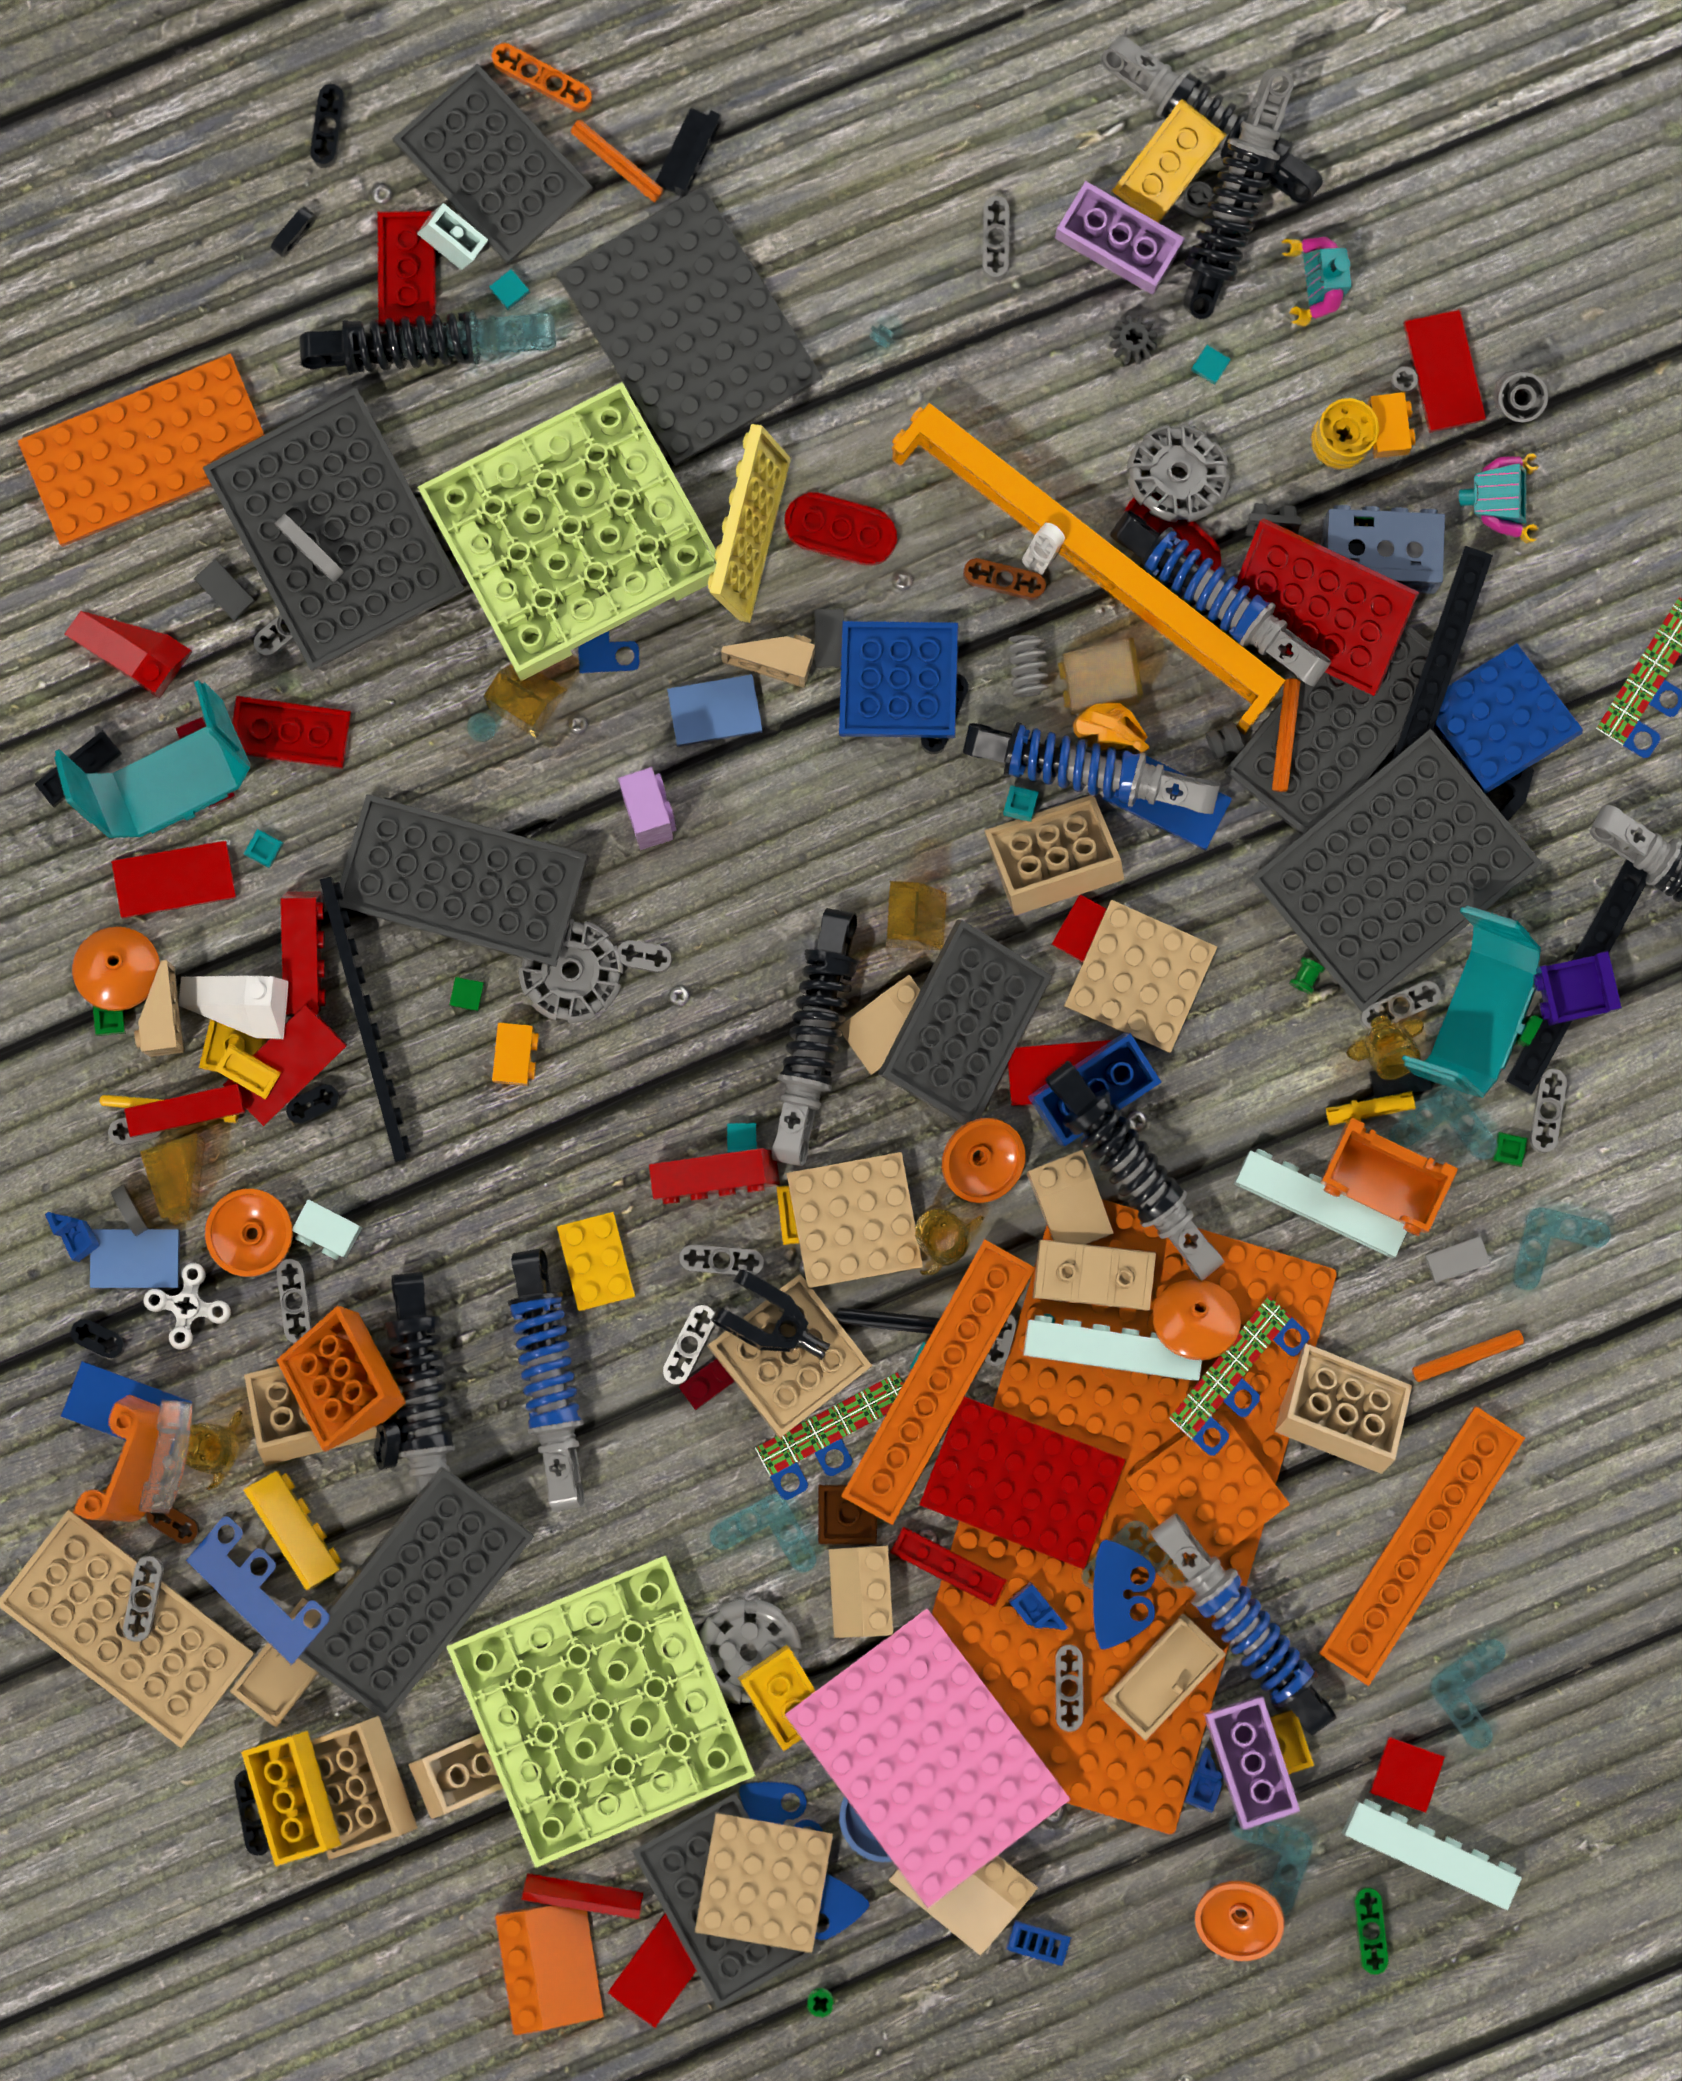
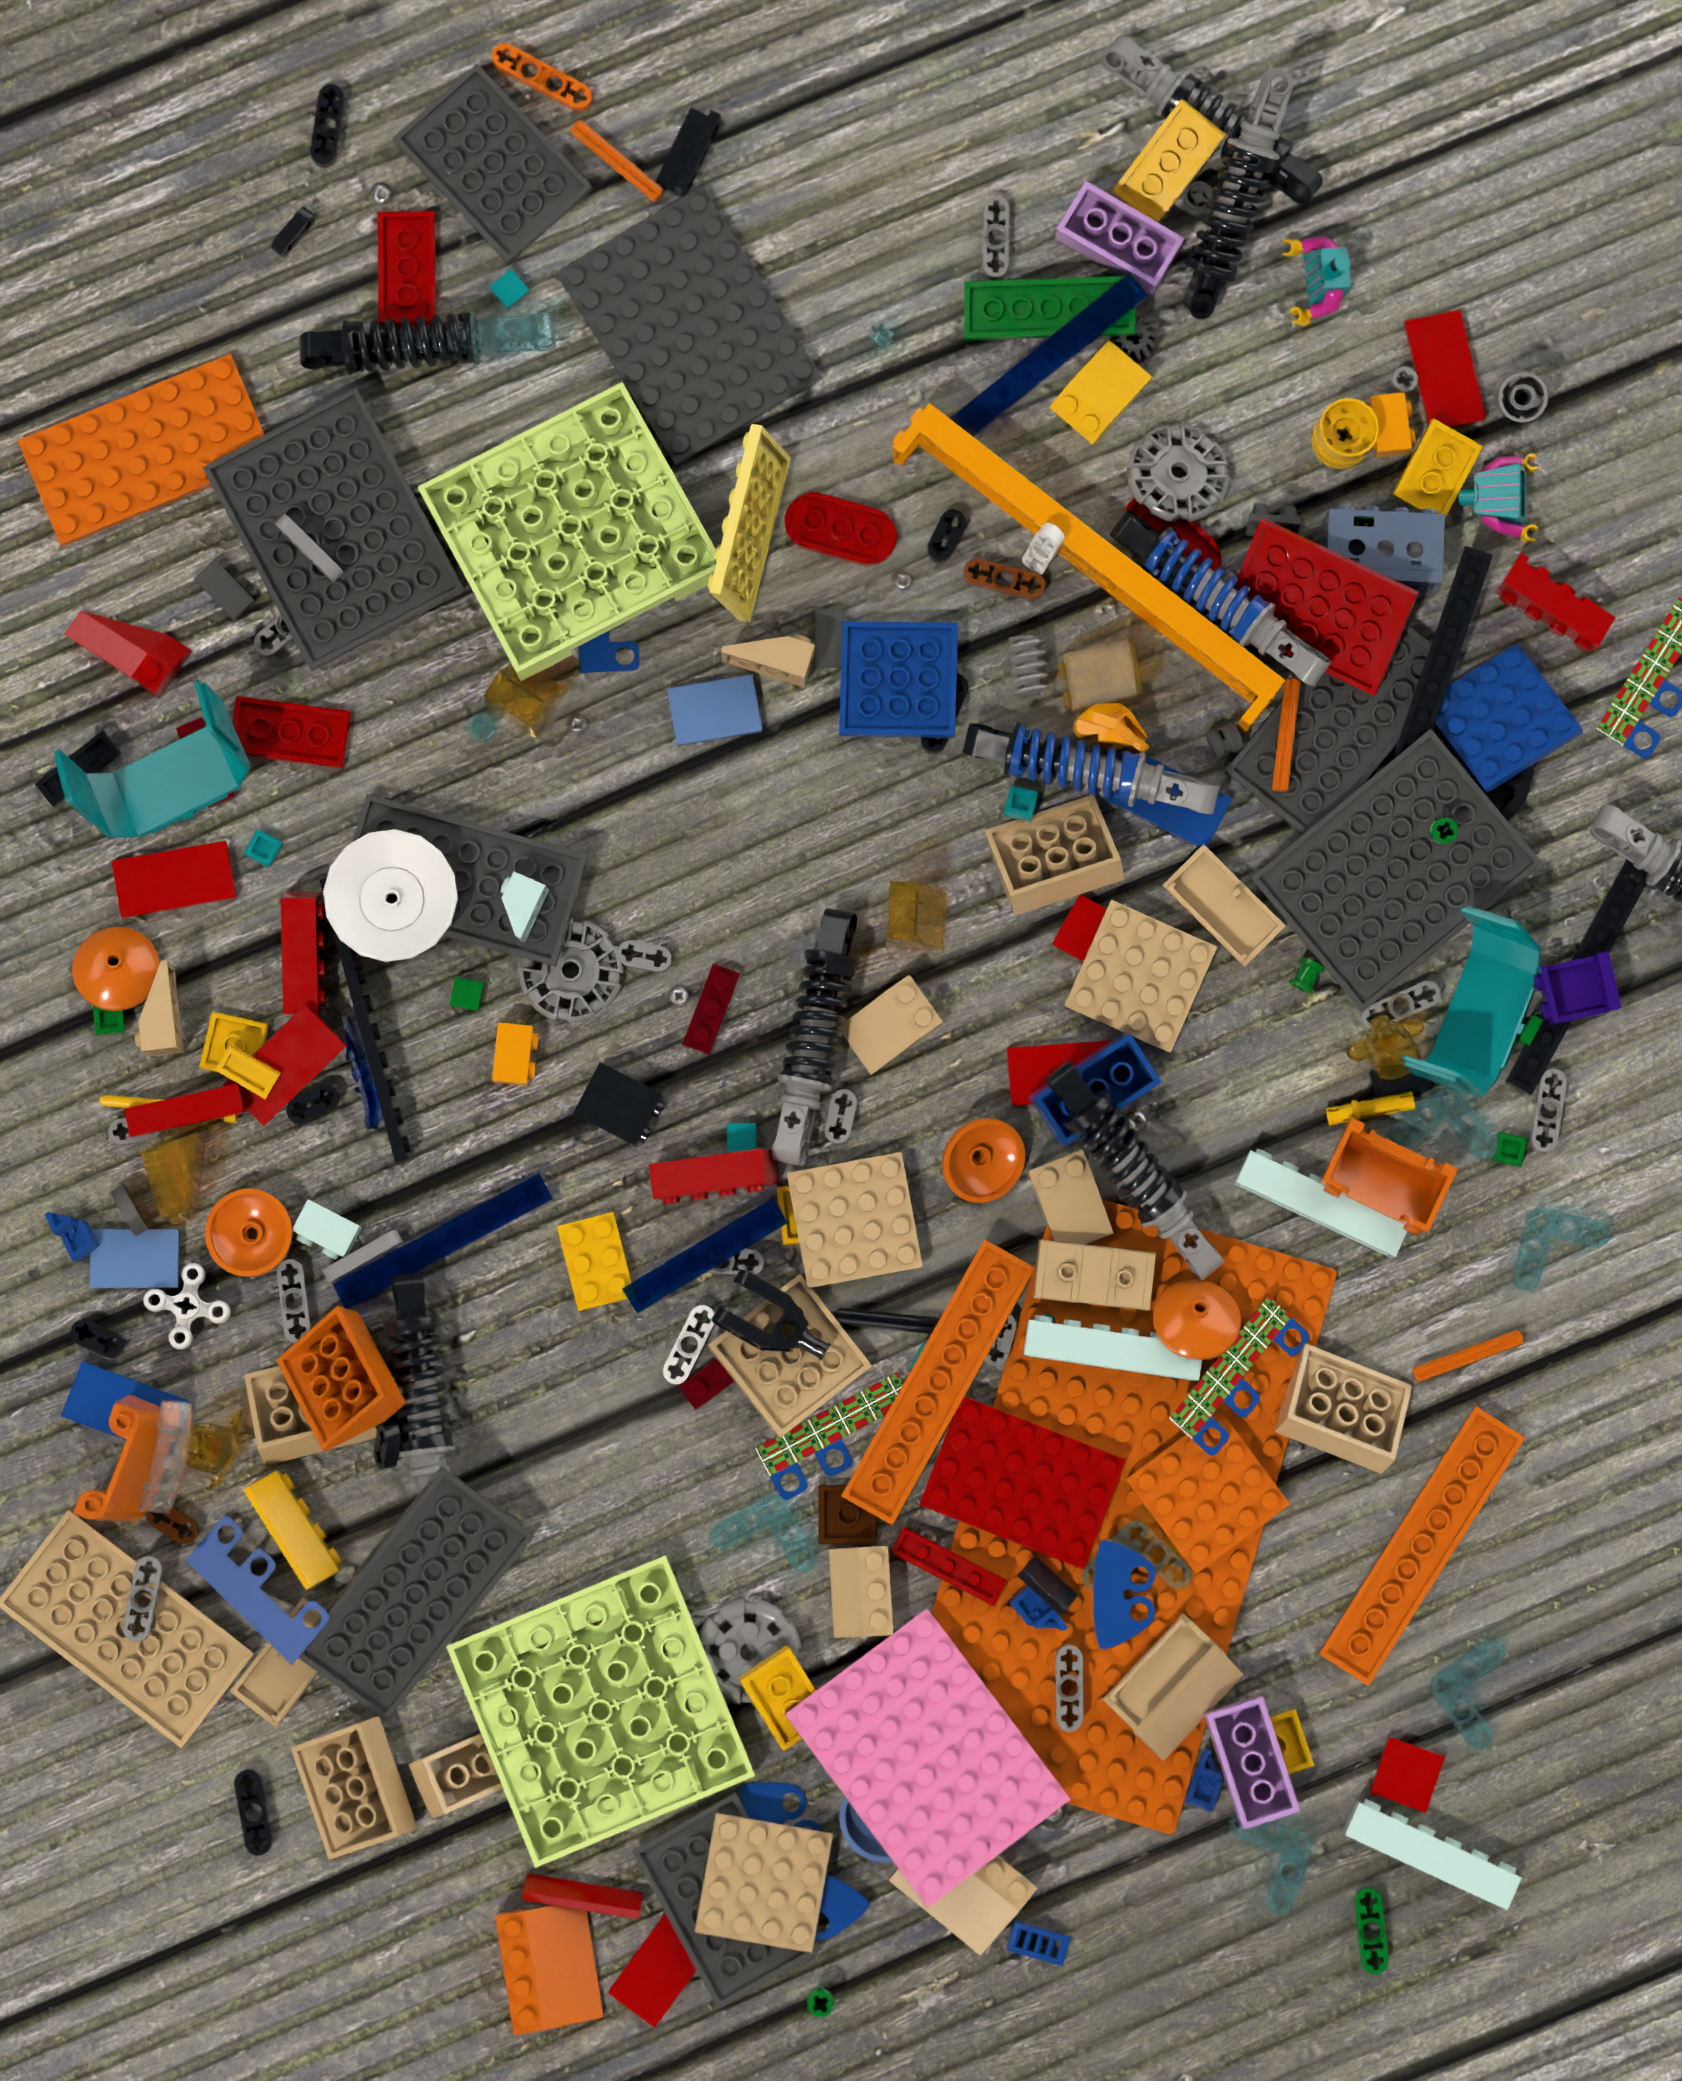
(241, 1002): white wedge -> none
(291, 1798): yellow brick -> none
(361, 1075): none -> clear blue piece
(362, 1256): none -> light grey beam
(382, 866): none -> white dish
(443, 1240): none -> clear blue plate
(452, 236): light aqua brick -> none
(522, 902): none -> light aqua slope
(553, 1415): piece -> none
(619, 1105): none -> black panel
(648, 807): lavender brick -> none
(705, 1256): none -> clear blue plate
(711, 1009): none -> dark red plate
(833, 1115): none -> light grey beam
(944, 1237): clear yellow piece -> none
(952, 538): none -> black beam
(965, 1024): dark grey plate -> none
(1034, 307): none -> green plate
(1047, 1585): none -> black tile
(1050, 355): none -> clear blue tile
(1101, 392): none -> yellow slope
(1185, 1704): none -> tan tile
(1210, 364): teal tile -> none
(1221, 1594): piece -> none
(1224, 905): none -> tan container
(1238, 1933): orange dish -> none
(1437, 469): none -> yellow plate
(1452, 826): none -> green bush
(1457, 1259): light grey tile -> none
(1554, 604): none -> red wedge

